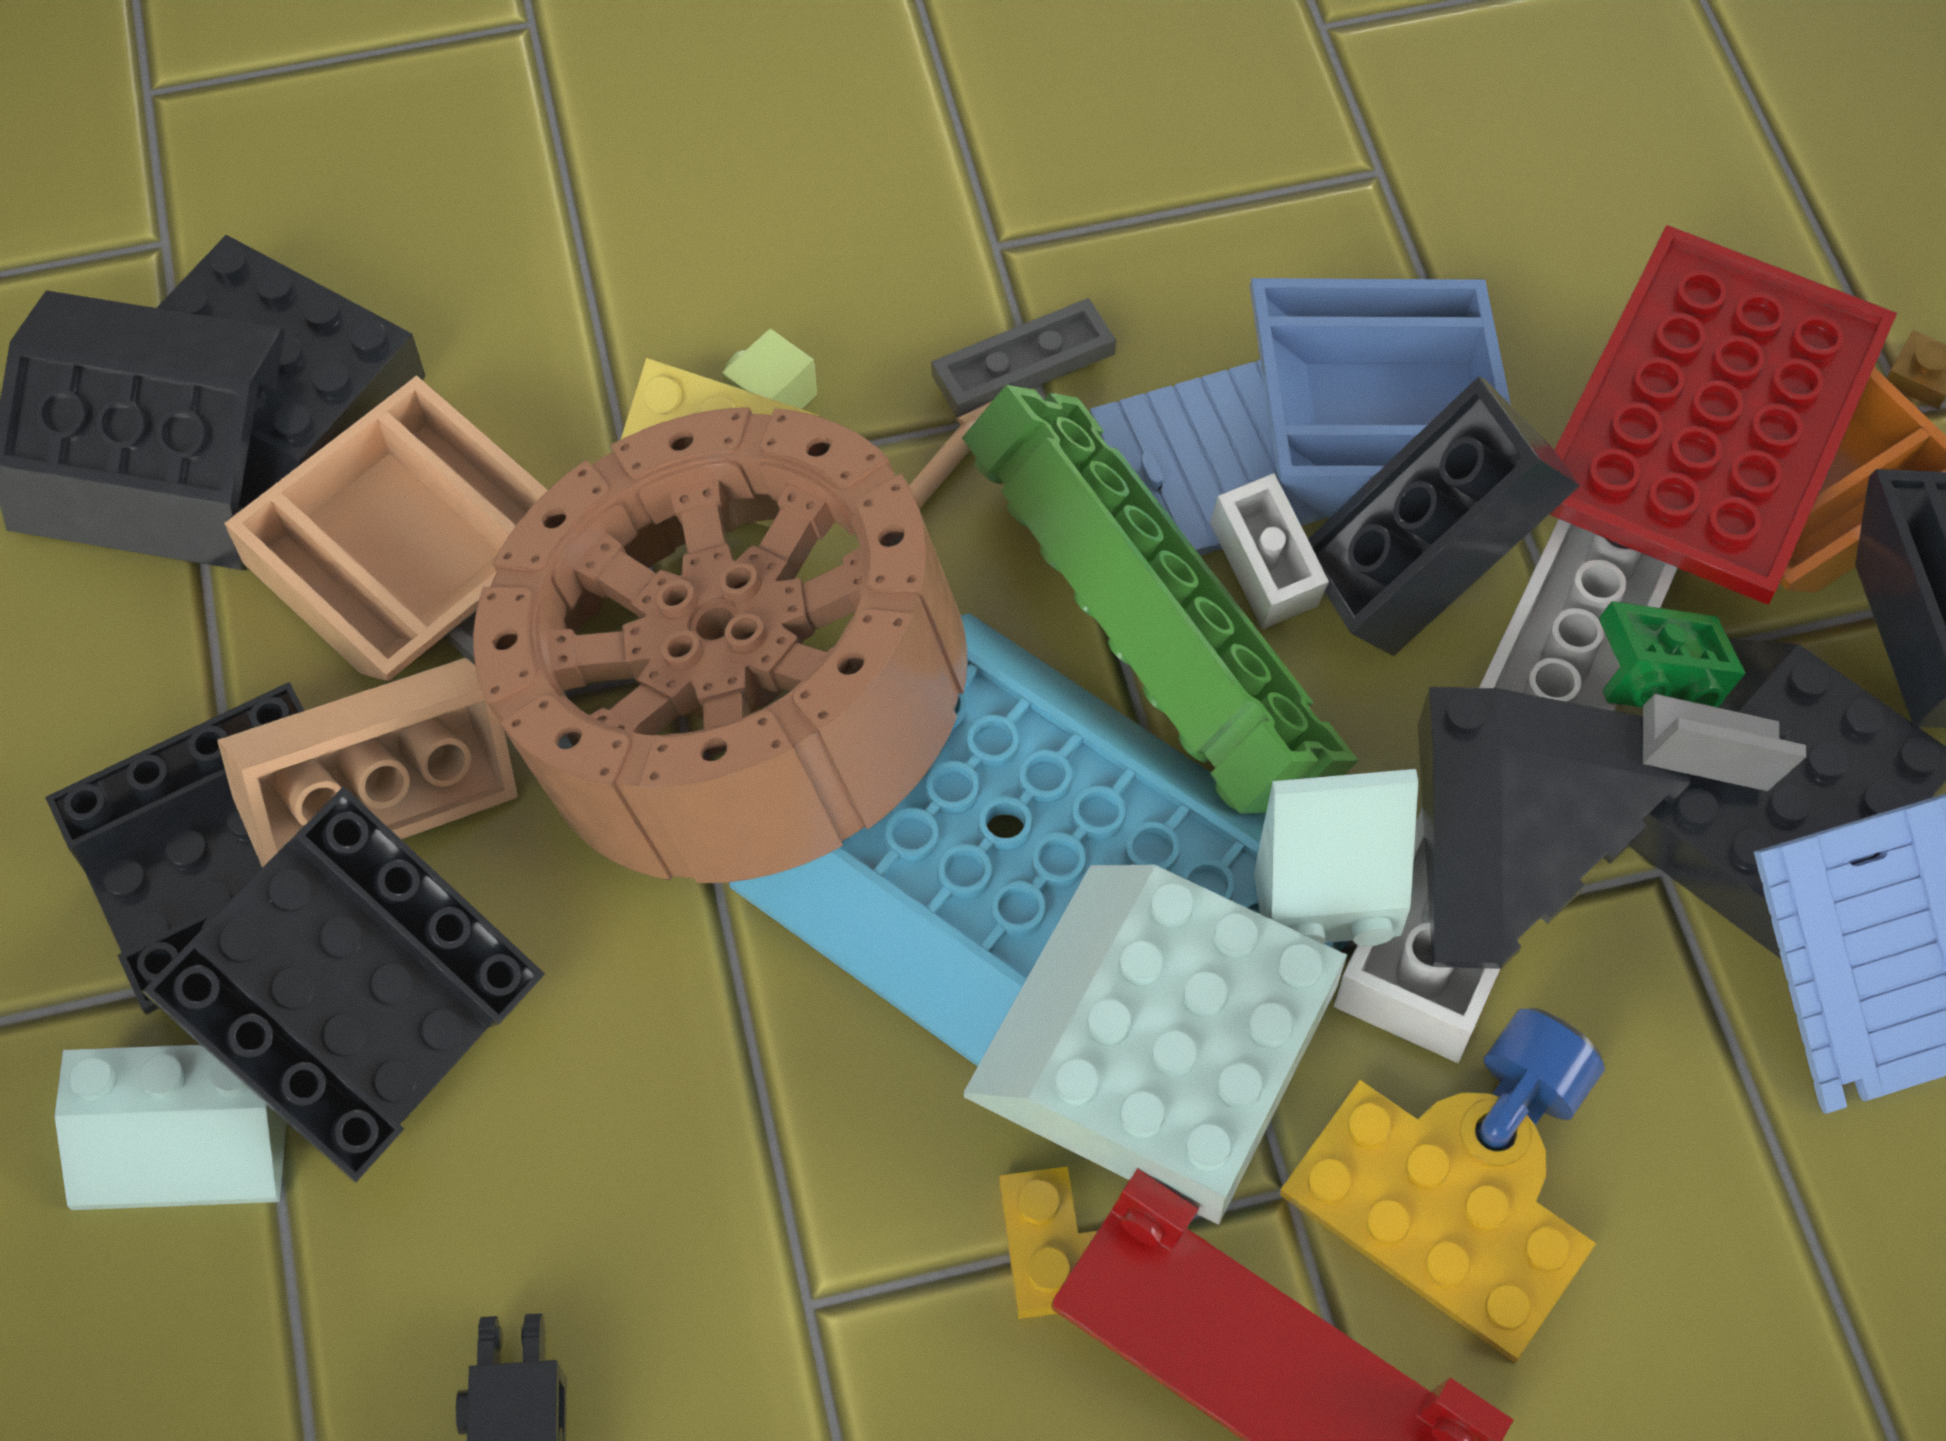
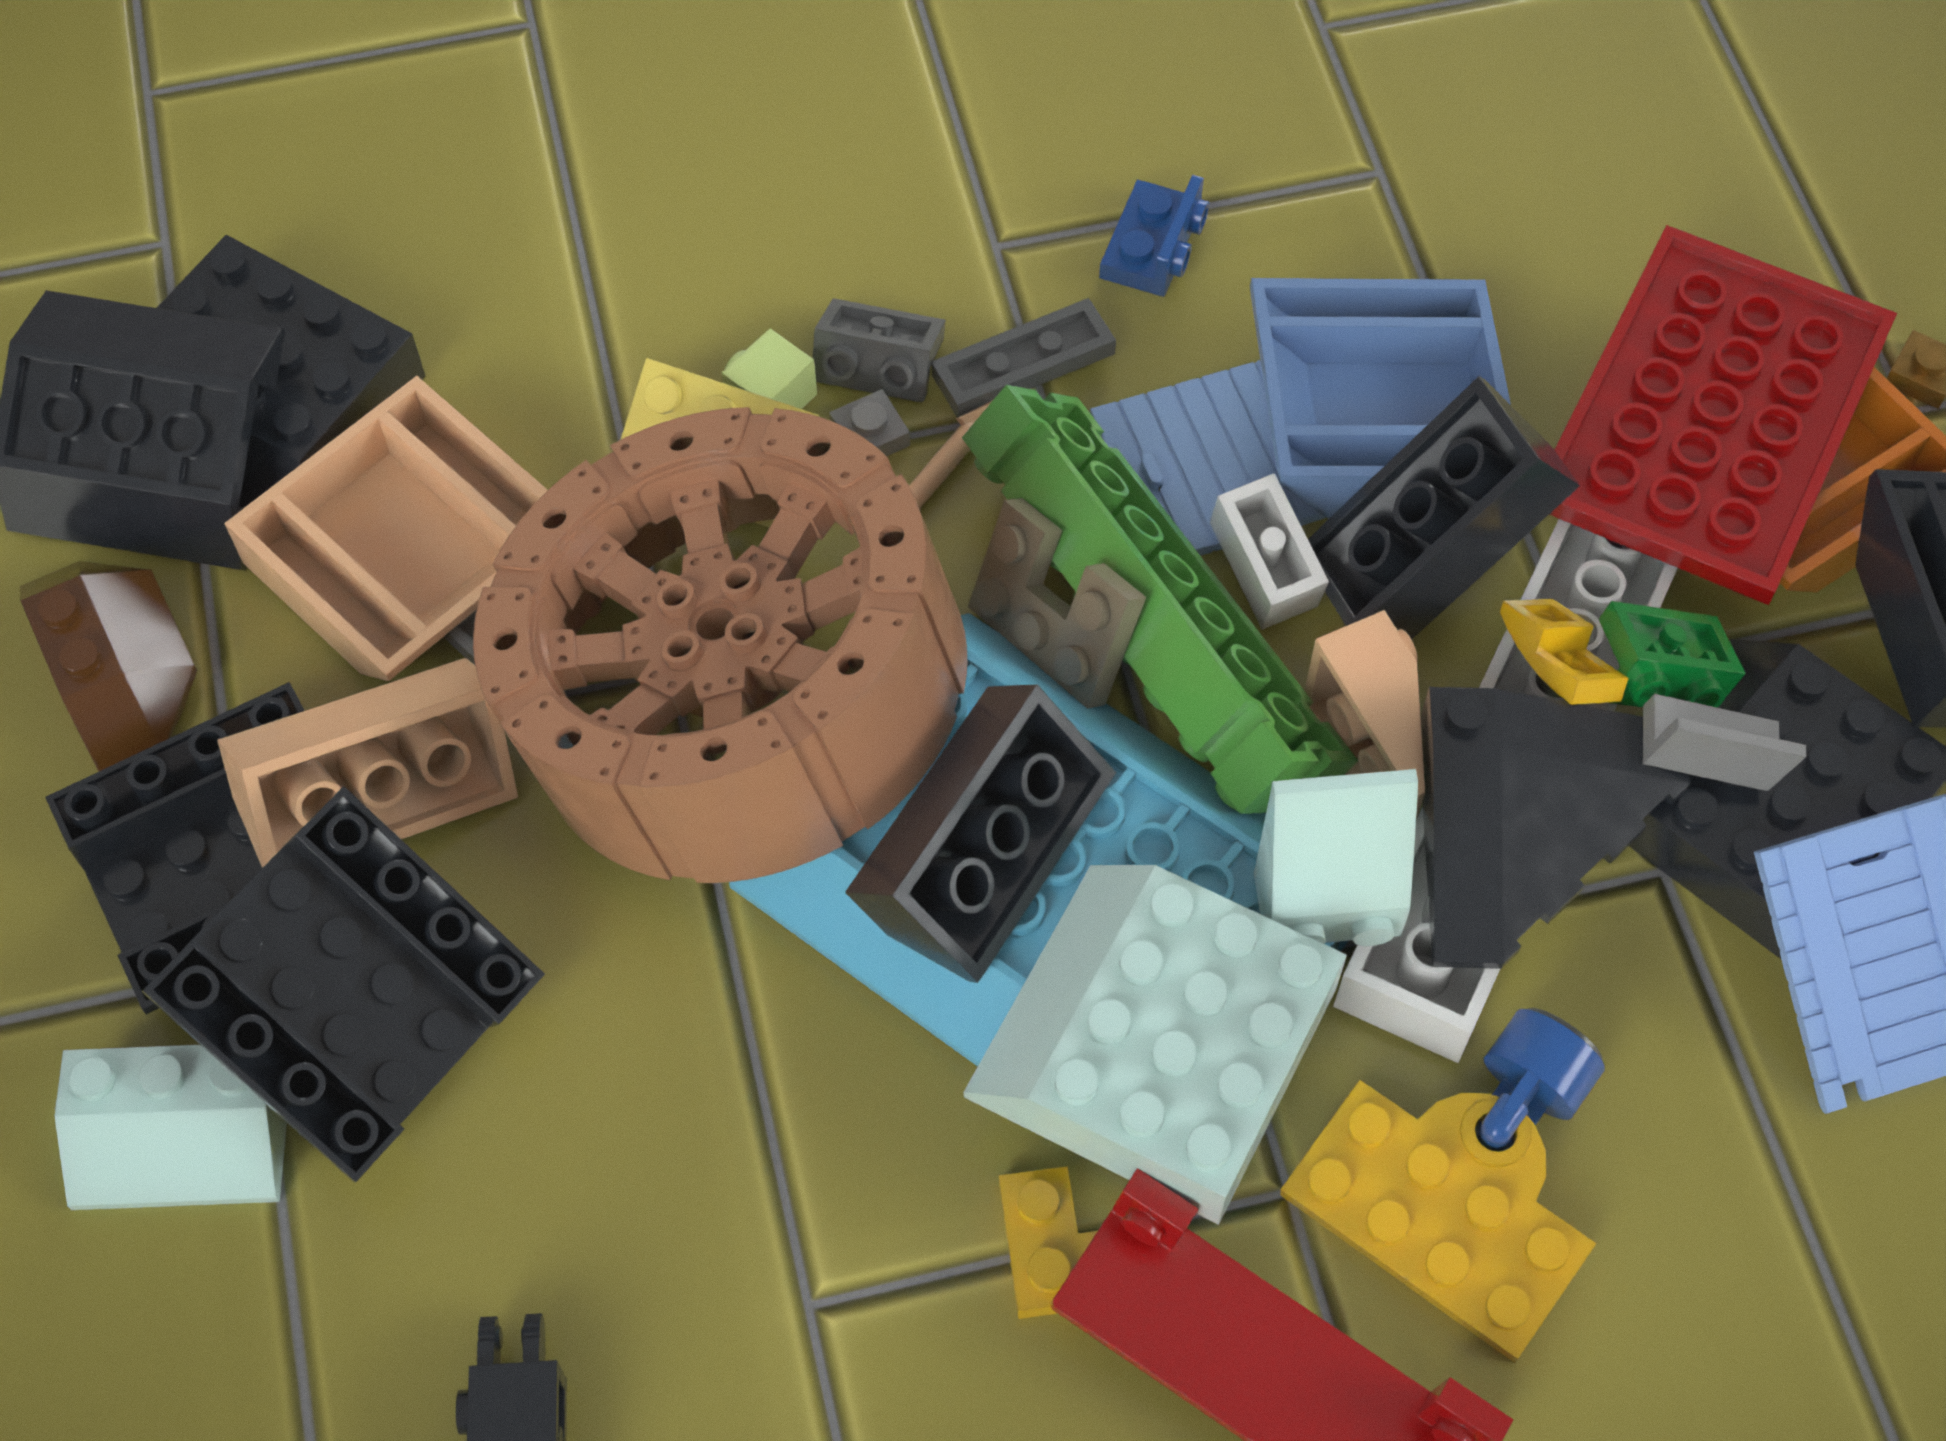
(111, 655): none -> reddish brown wedge
(875, 421): none -> light grey plate
(876, 349): none -> dark grey bracket
(982, 830): none -> black slope
(1071, 644): none -> dark tan plate
(1154, 235): none -> blue bracket
(1369, 694): none -> light nougat slope
(1556, 648): none -> yellow slope

